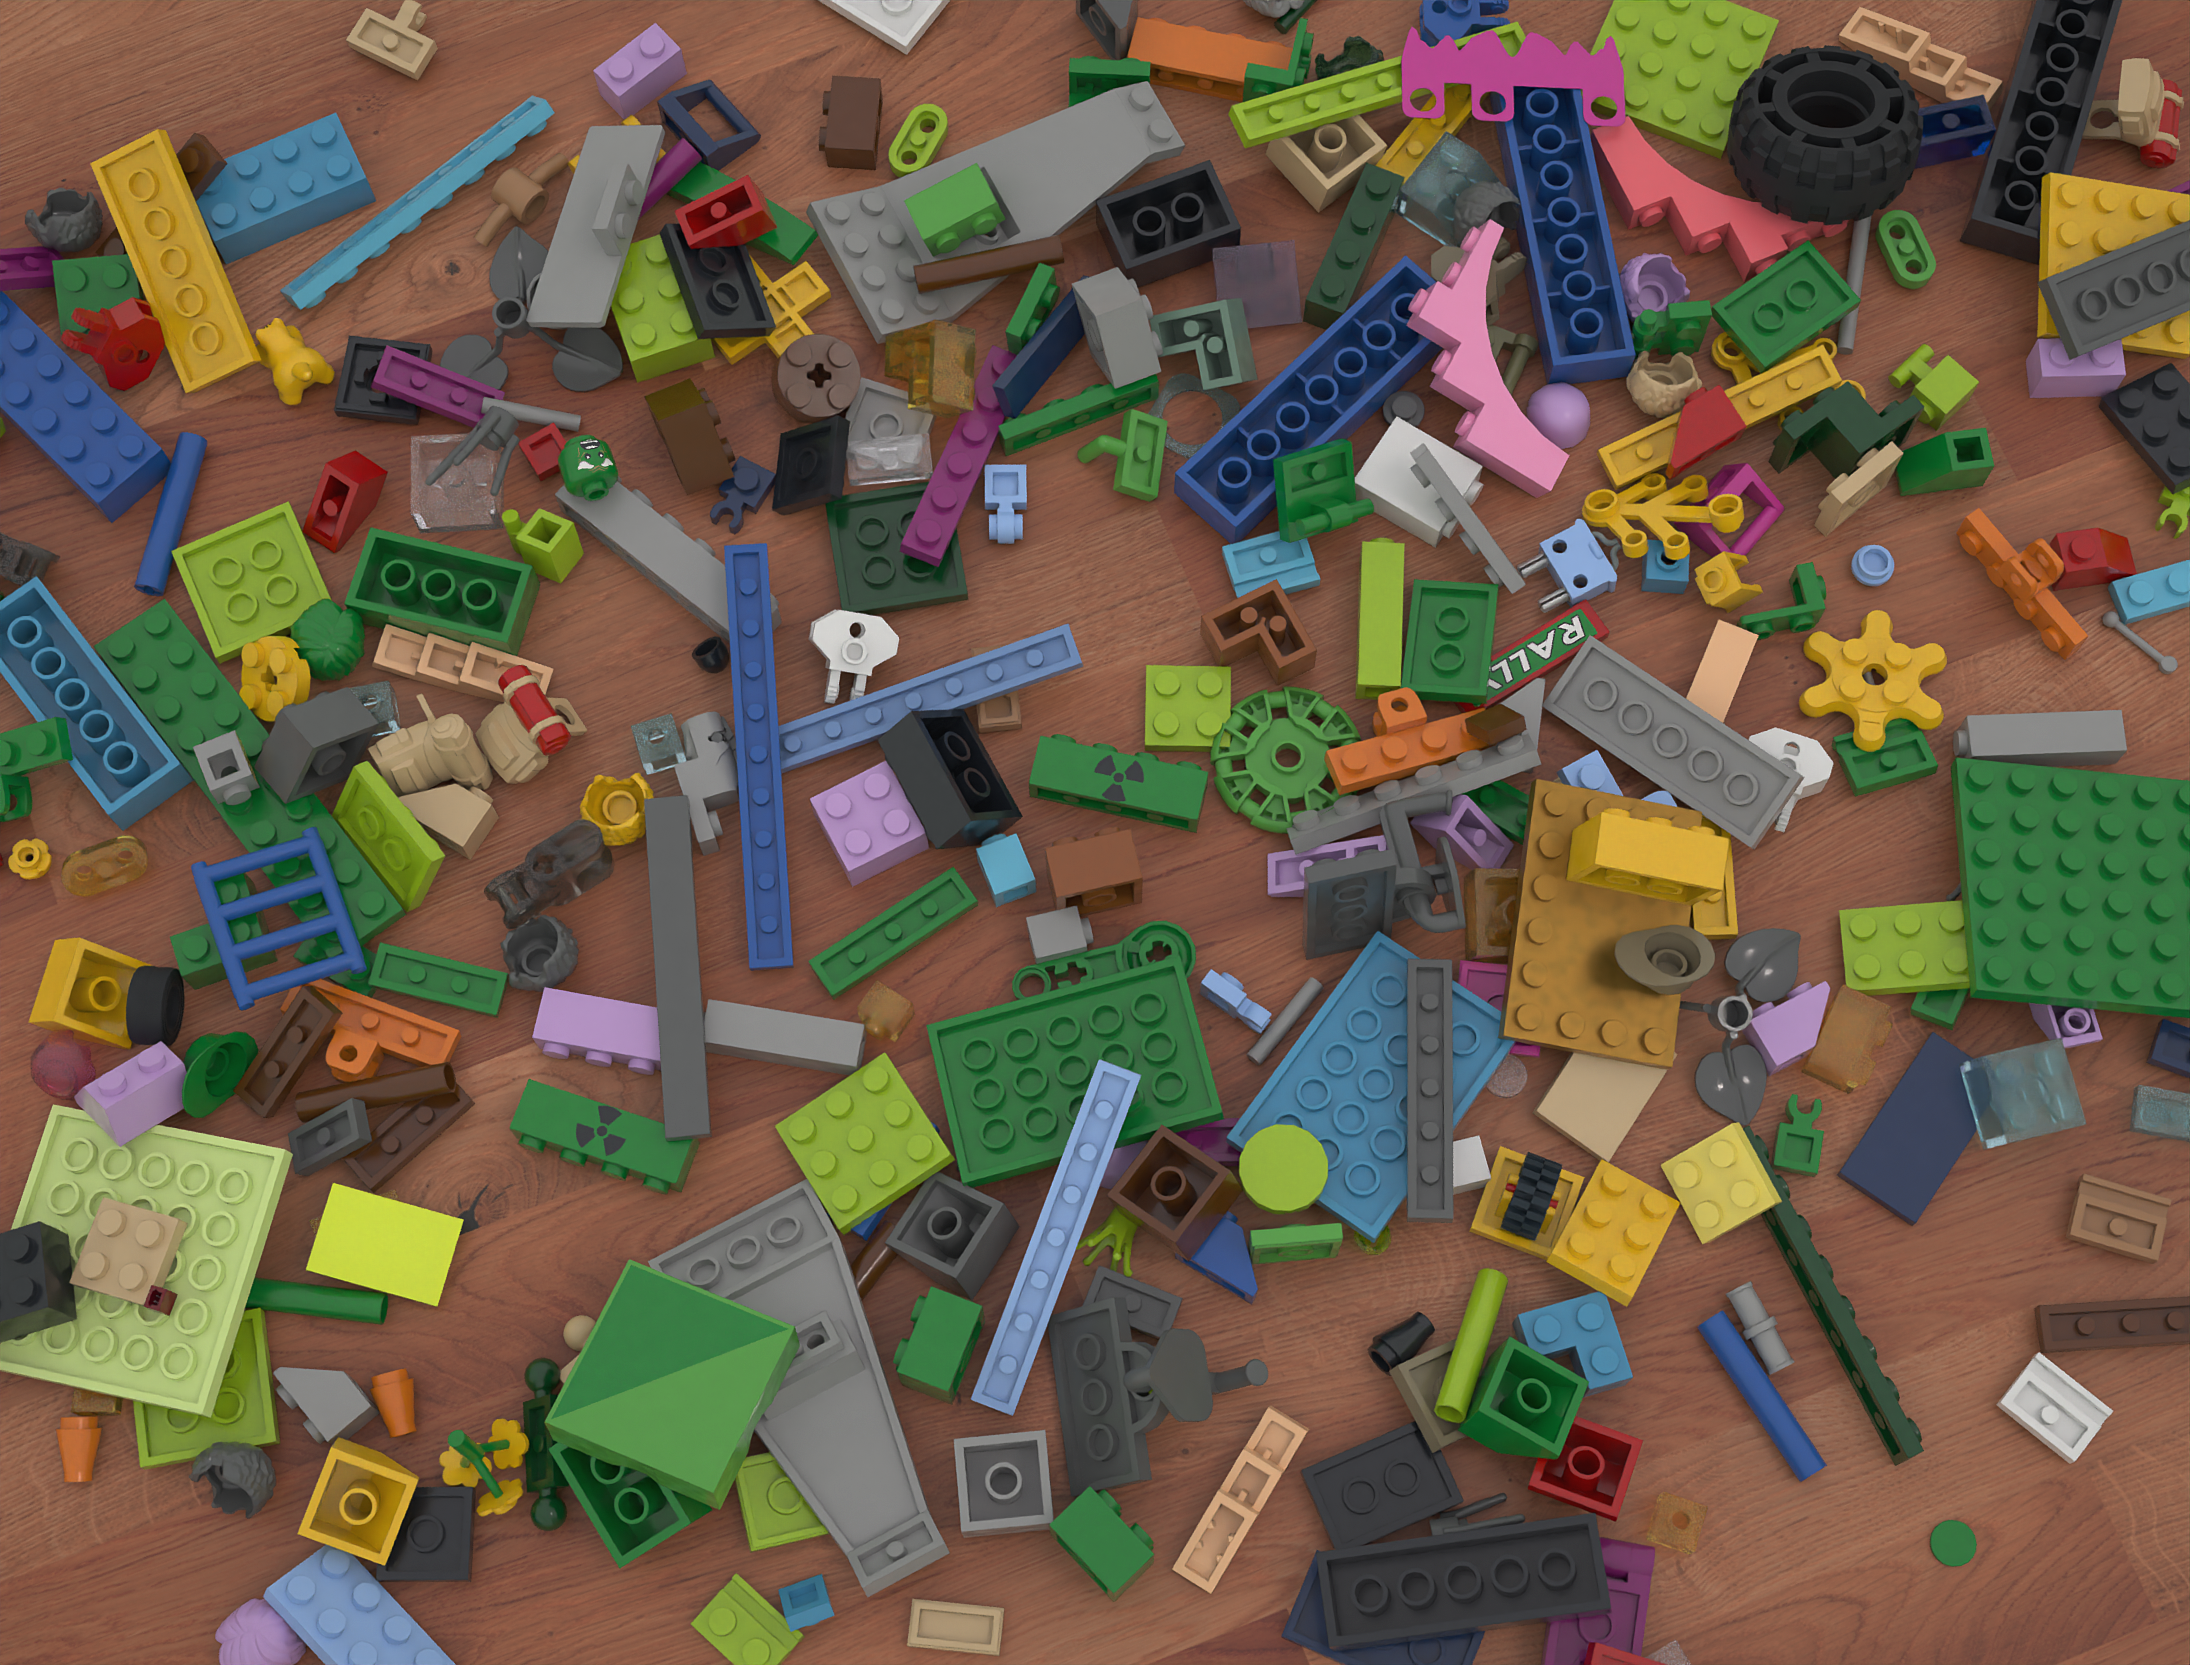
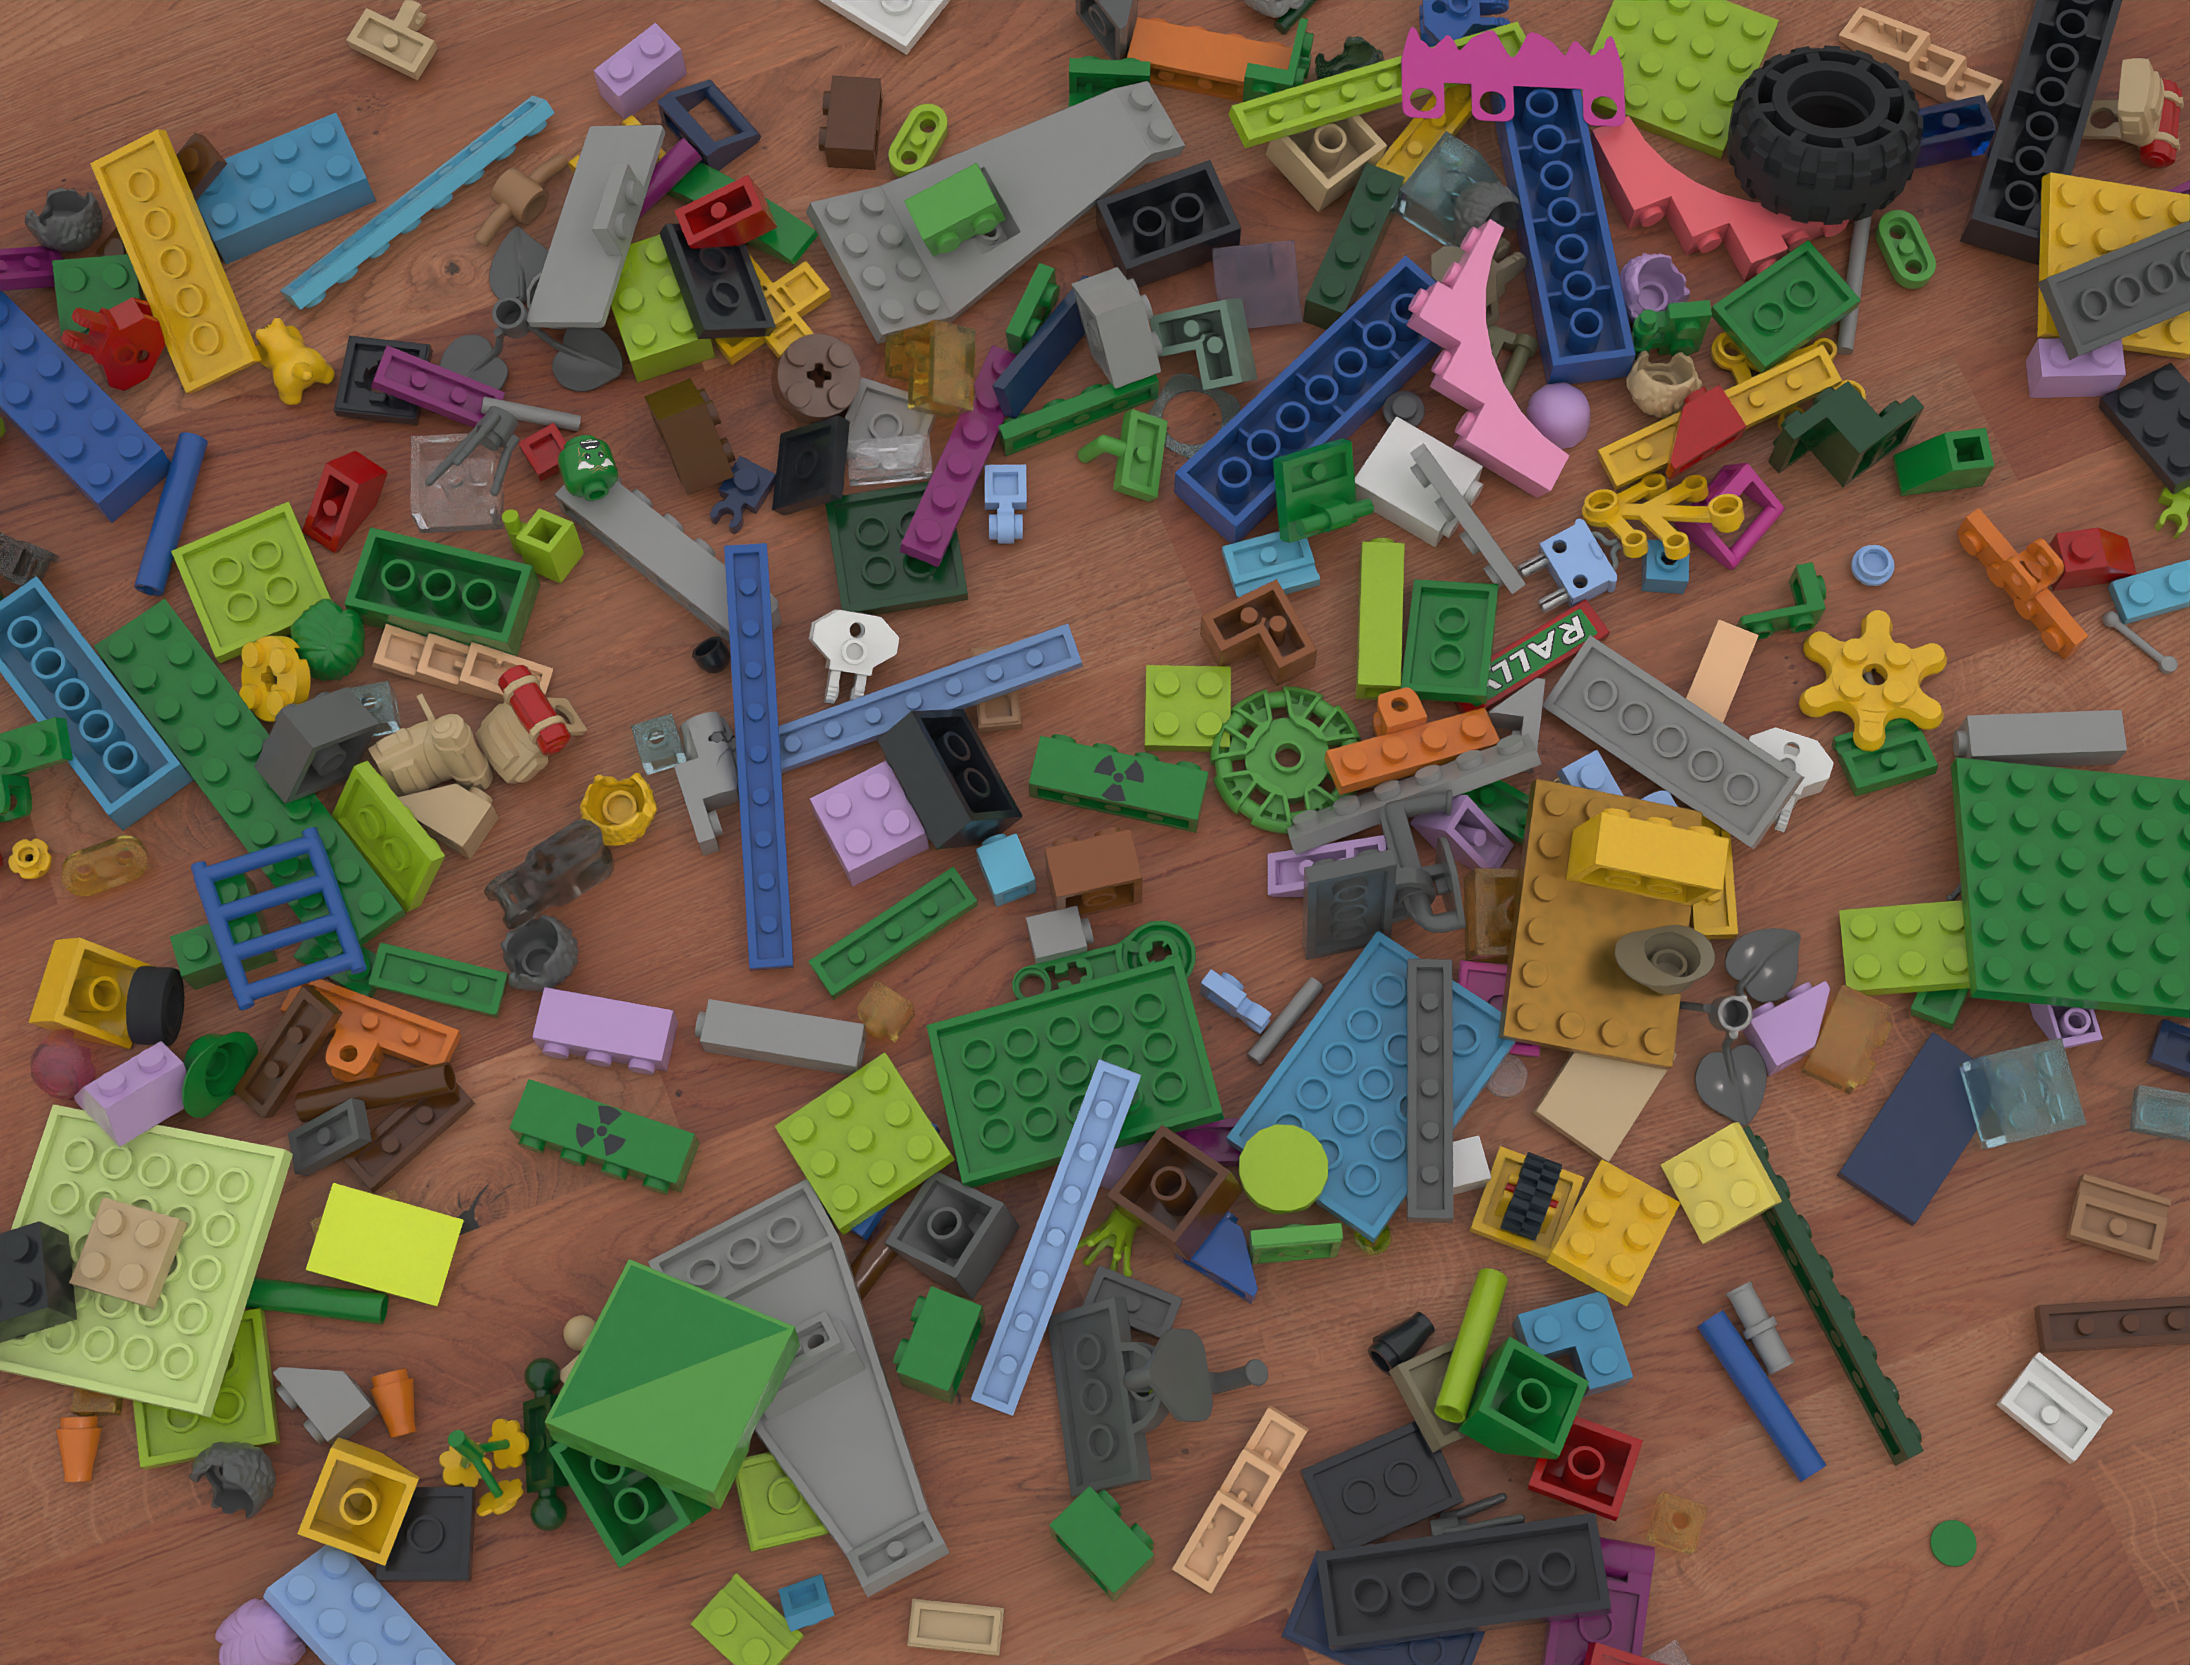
(160, 1300): dark red piece -> none
(219, 759): light grey brick -> none
(677, 969): dark grey tile -> none
(988, 264): reddish brown piece -> none
(1003, 1483): light grey brick -> none
(1495, 724): reddish brown tile -> none
(1721, 583): yellow window -> none
(1797, 1144): green plate -> none
(1853, 491): tan plate -> none
(1938, 389): lime brick -> none

